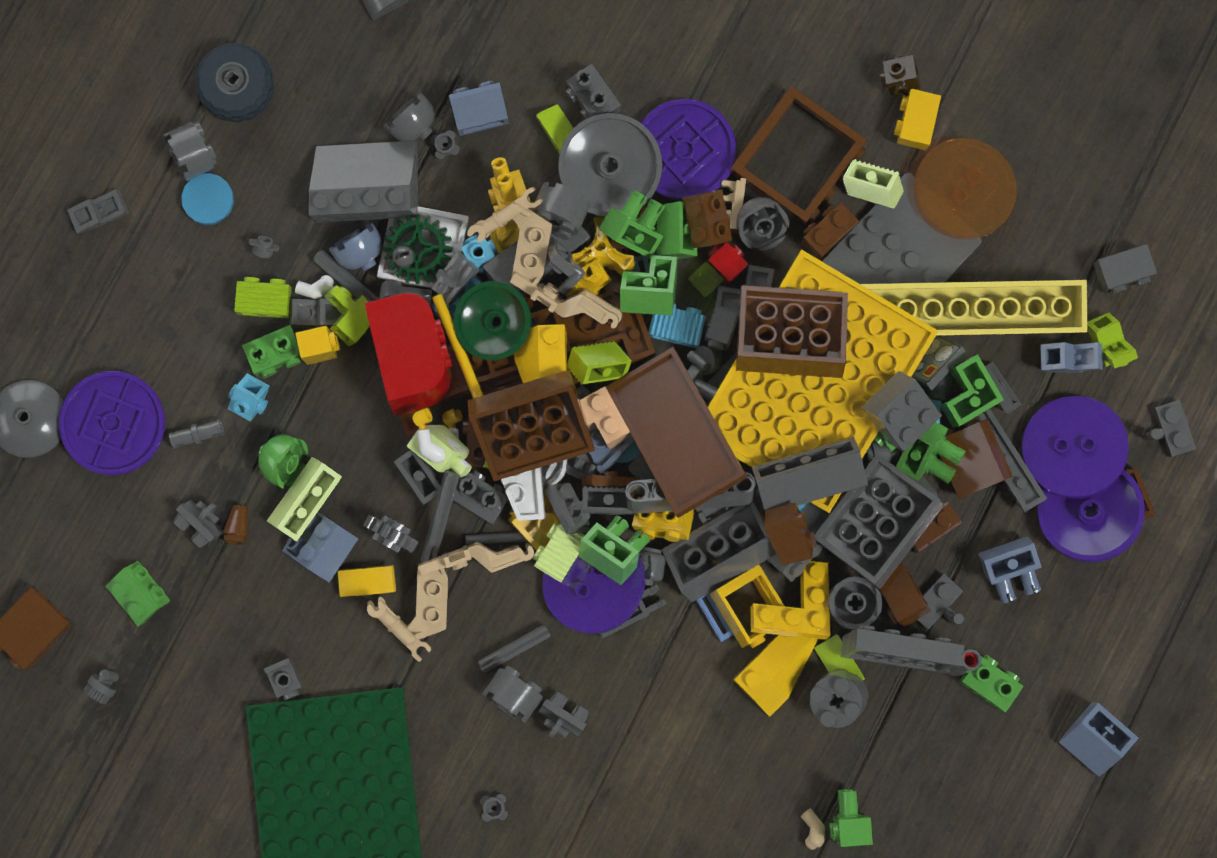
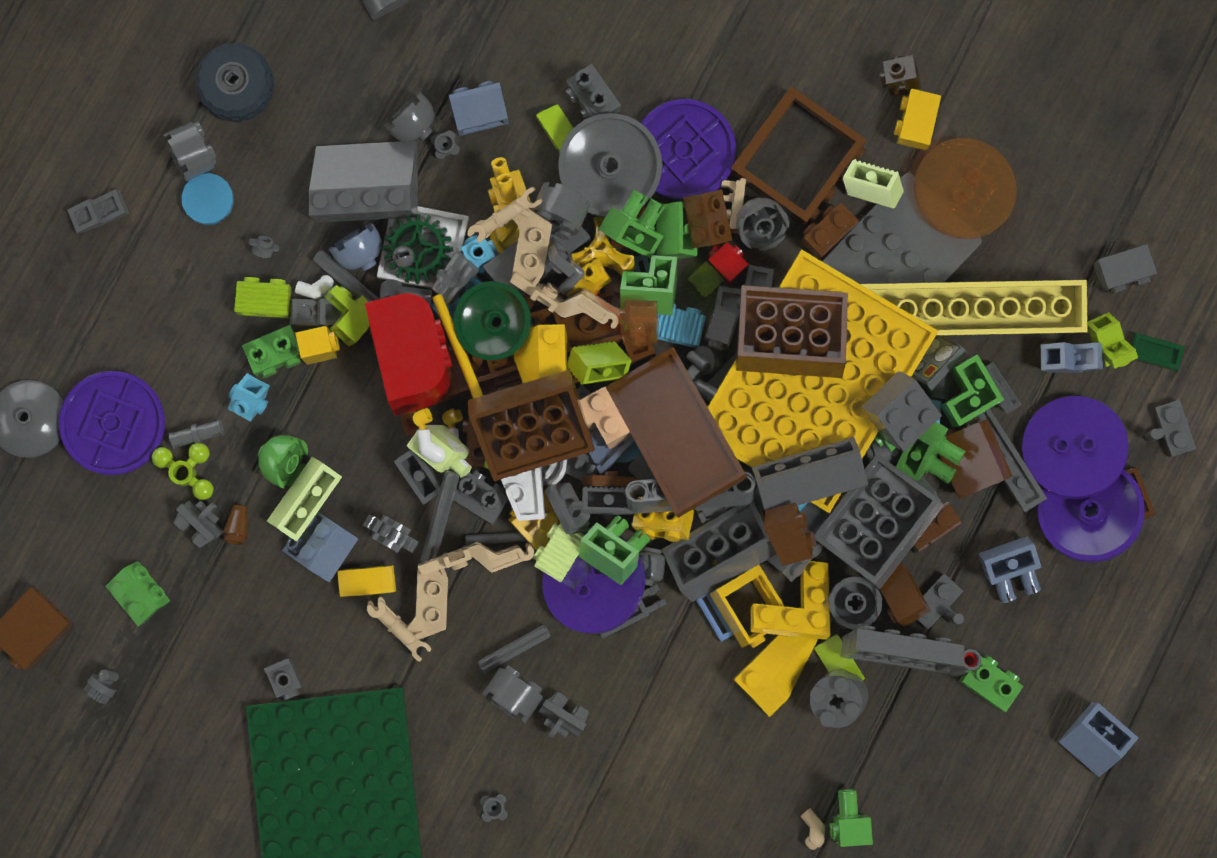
(198, 454): none -> lime piece
(640, 322): none -> clear orange brick
(1157, 352): none -> dark green tile

